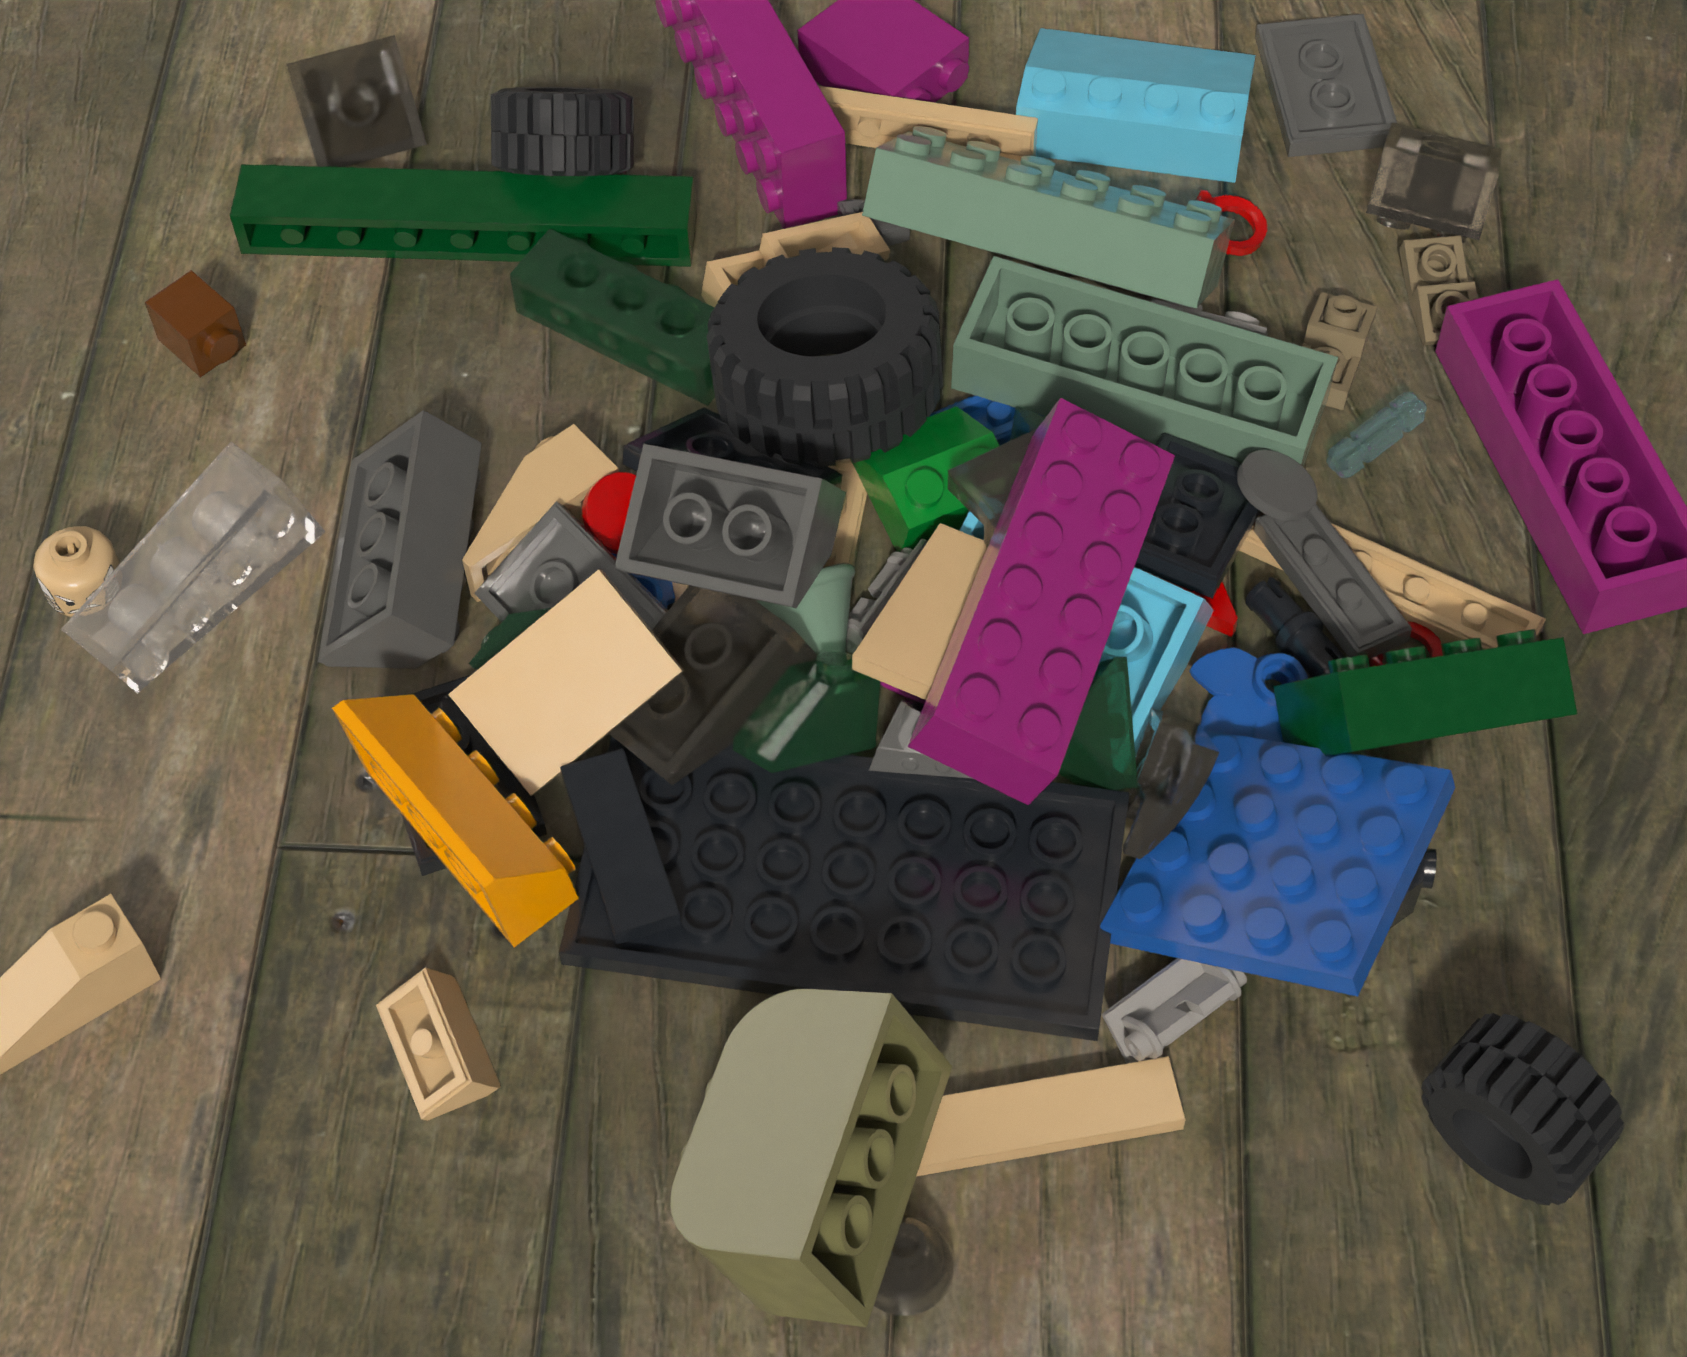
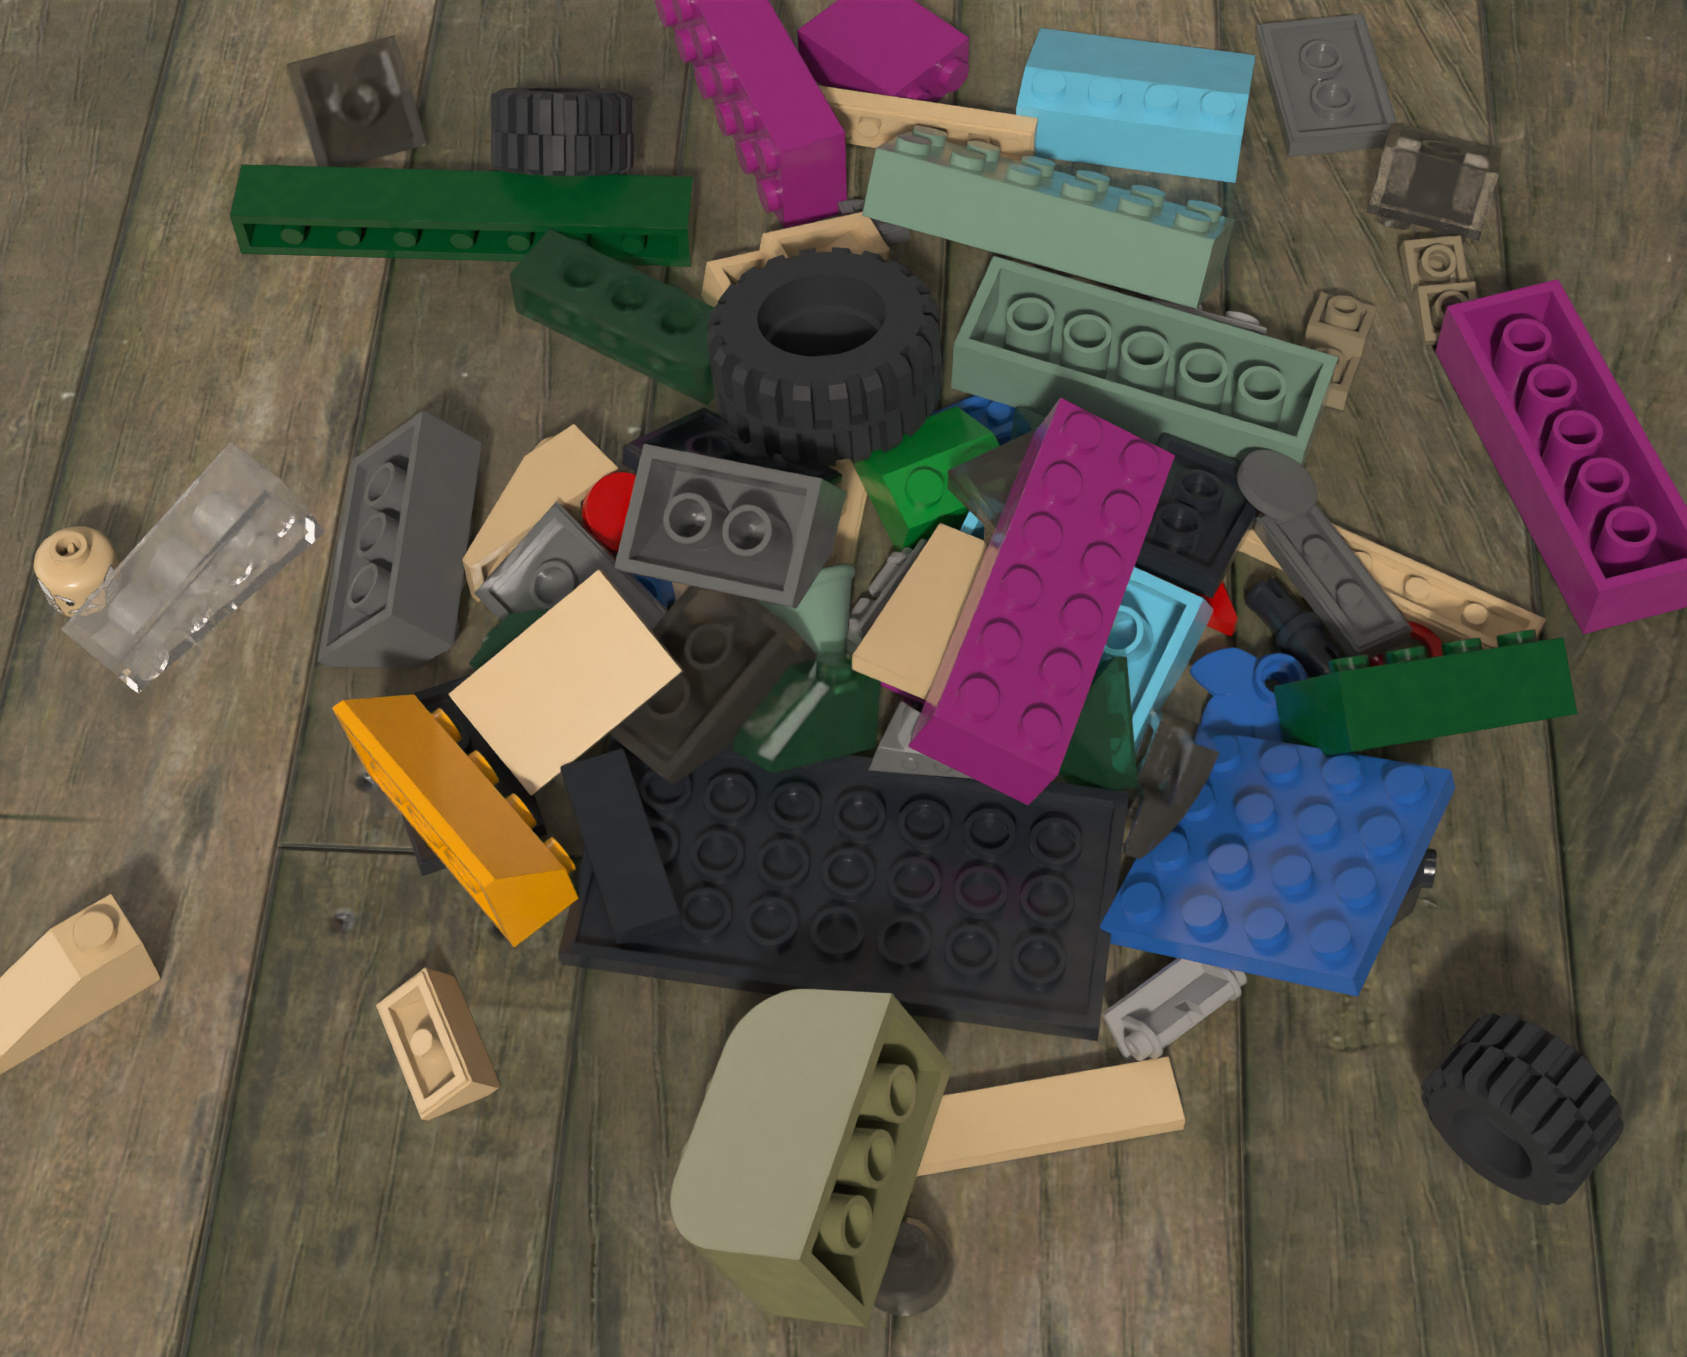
(195, 323): reddish brown brick -> none
(1249, 212): red piece -> none
(1376, 434): clear light blue axle -> none

